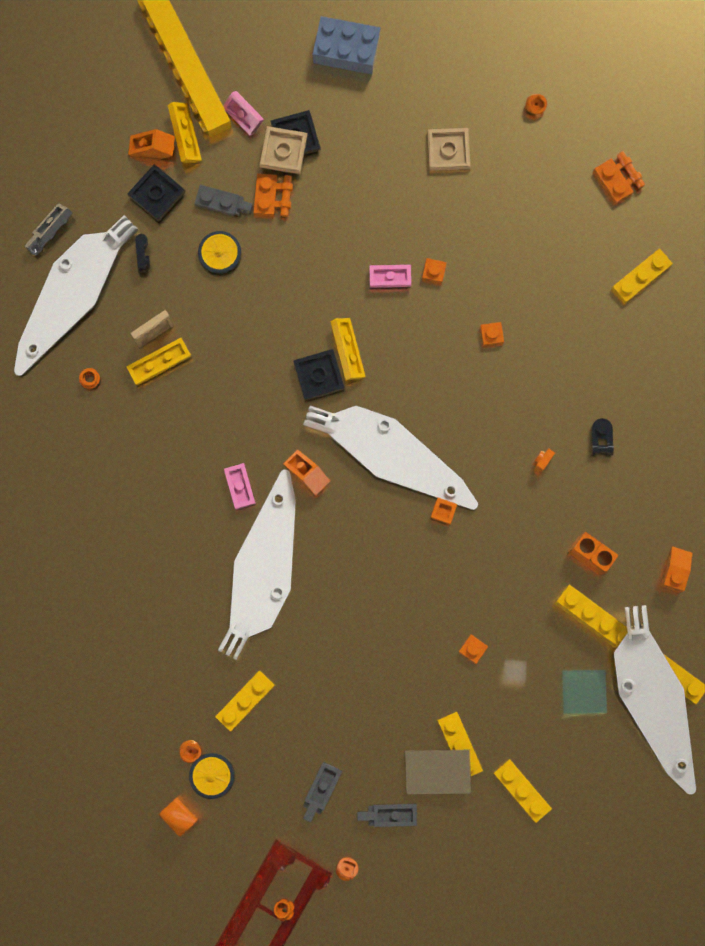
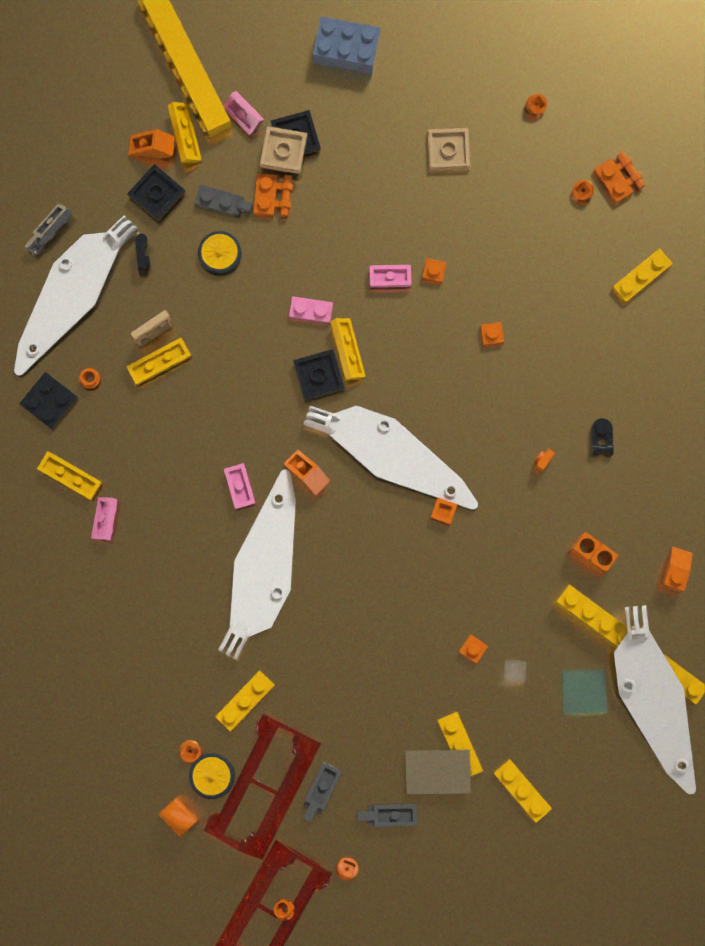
(48, 400): none -> black plate
(69, 475): none -> yellow plate
(104, 518): none -> bright pink plate
(258, 843): none -> clear red windscreen
(311, 310): none -> bright pink plate
(583, 190): none -> orange tile

